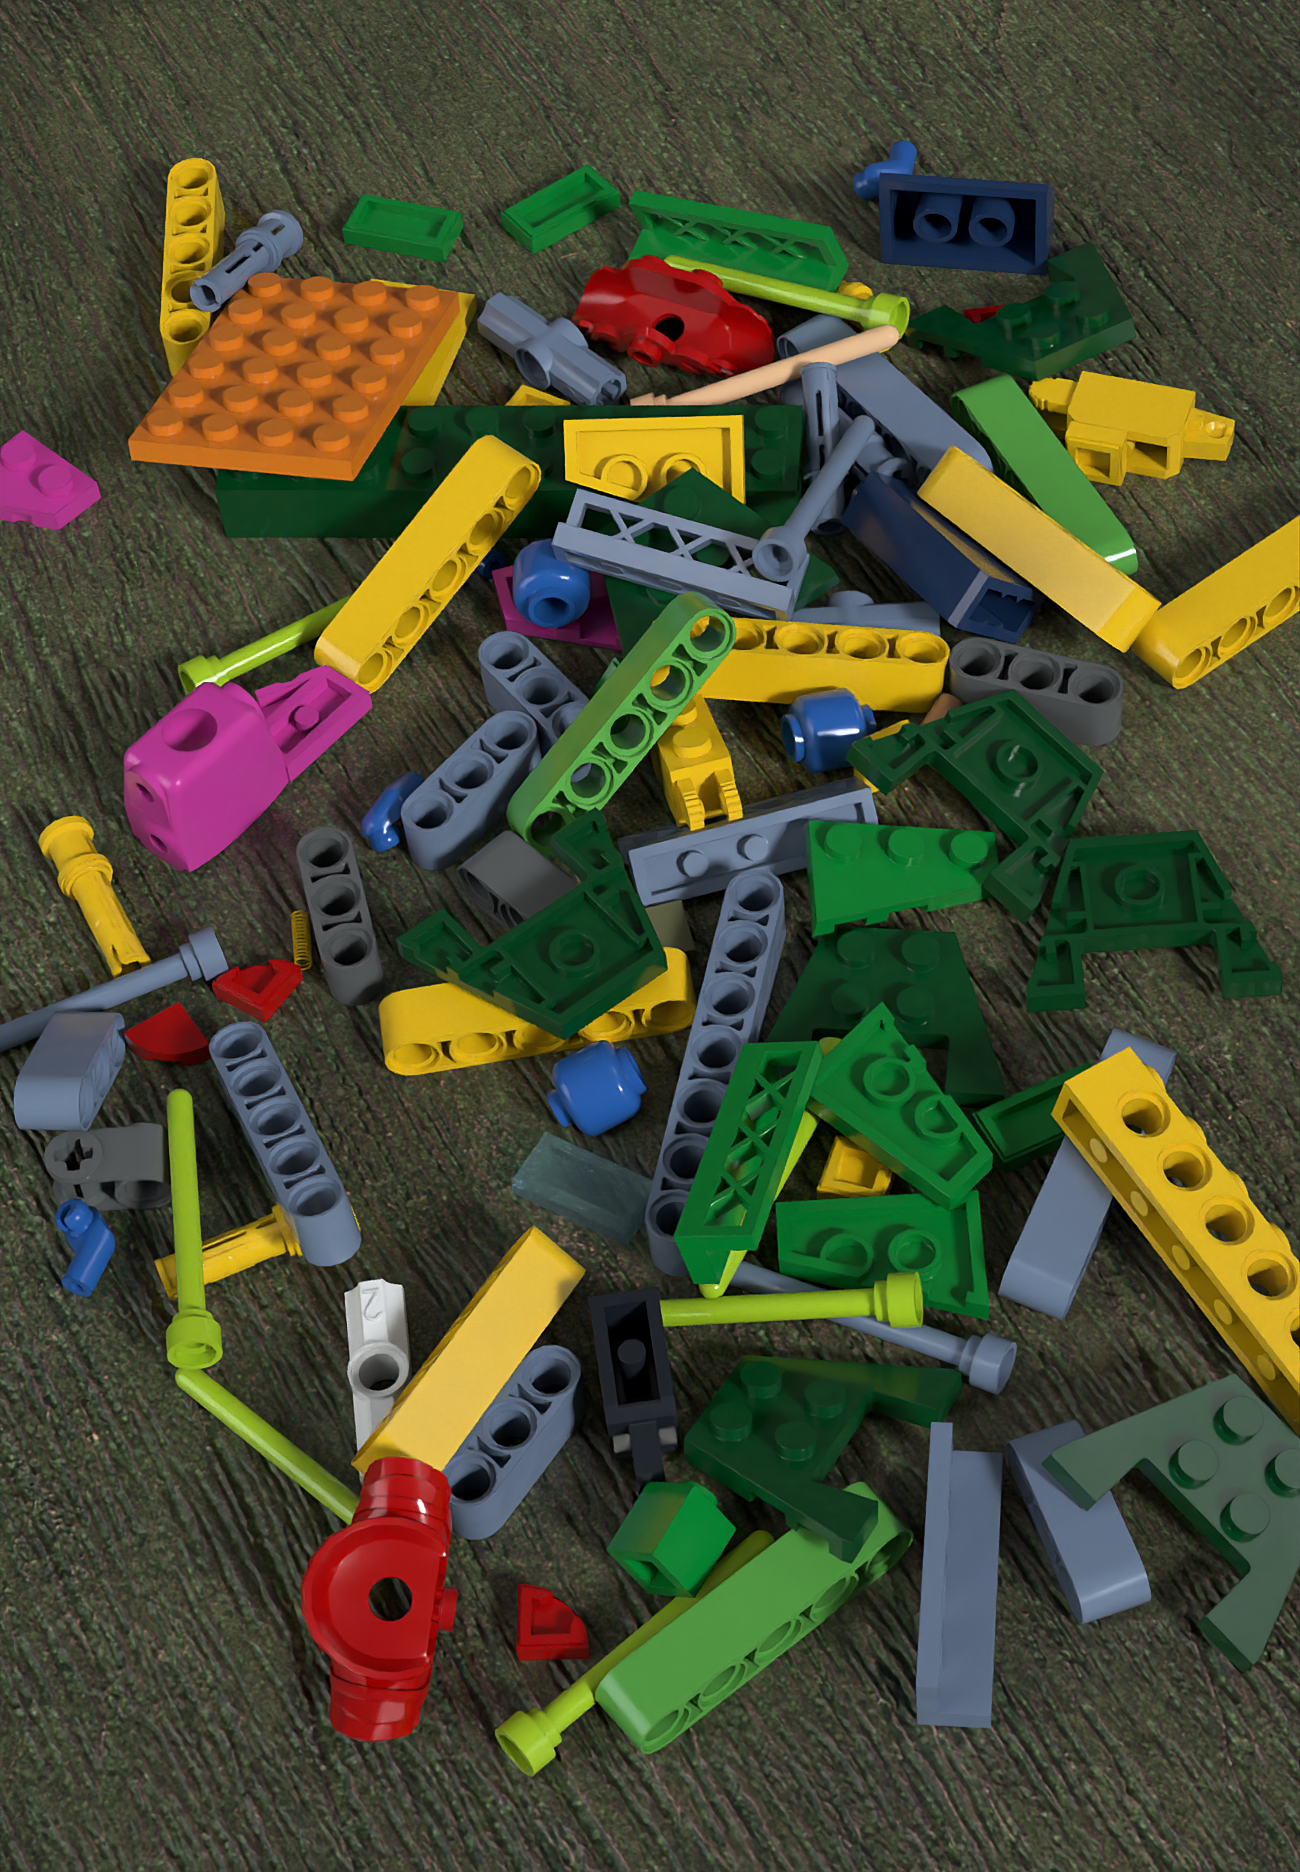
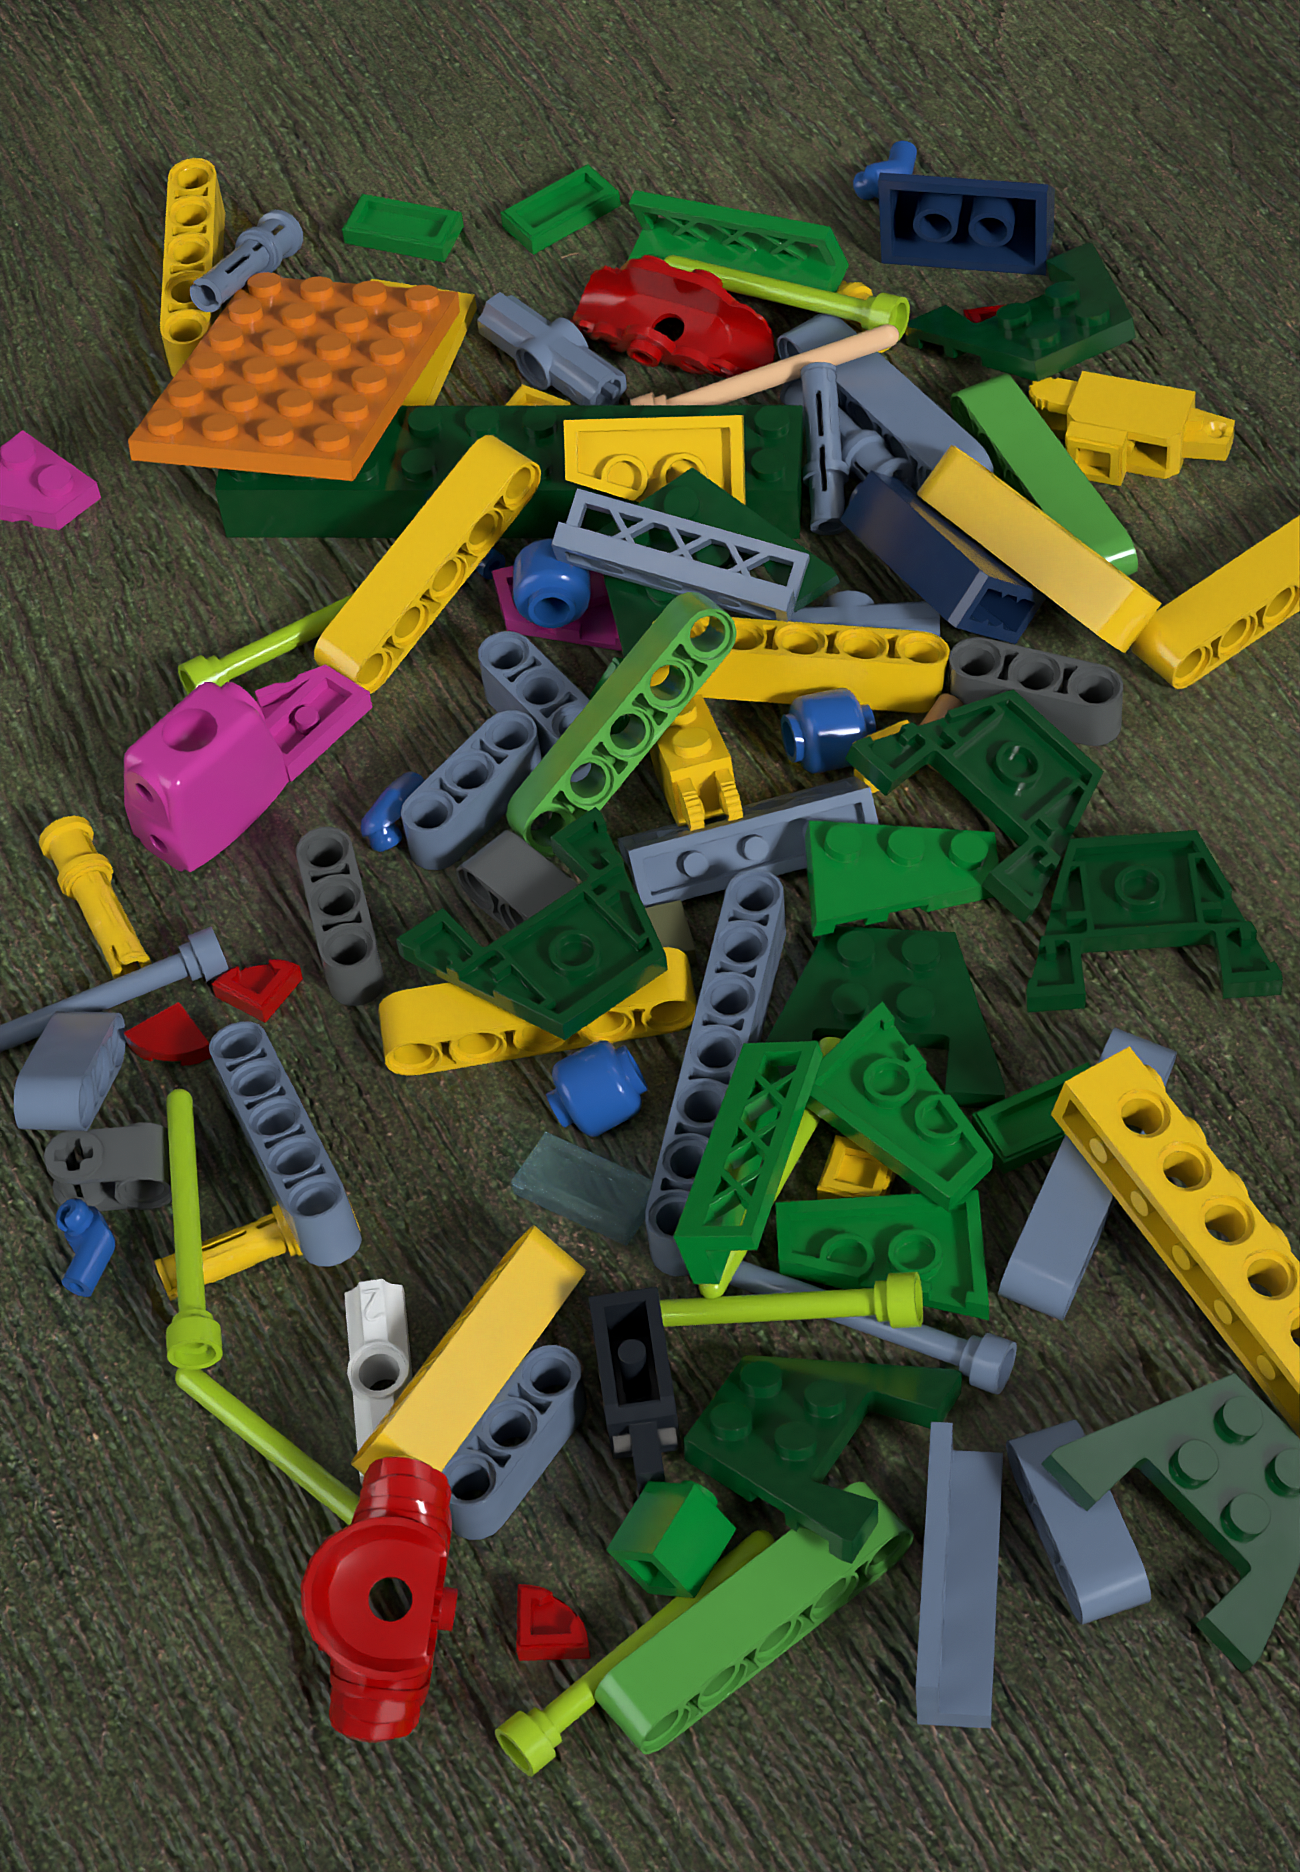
(307, 939): yellow leg -> none
(783, 548): sand blue piece -> none

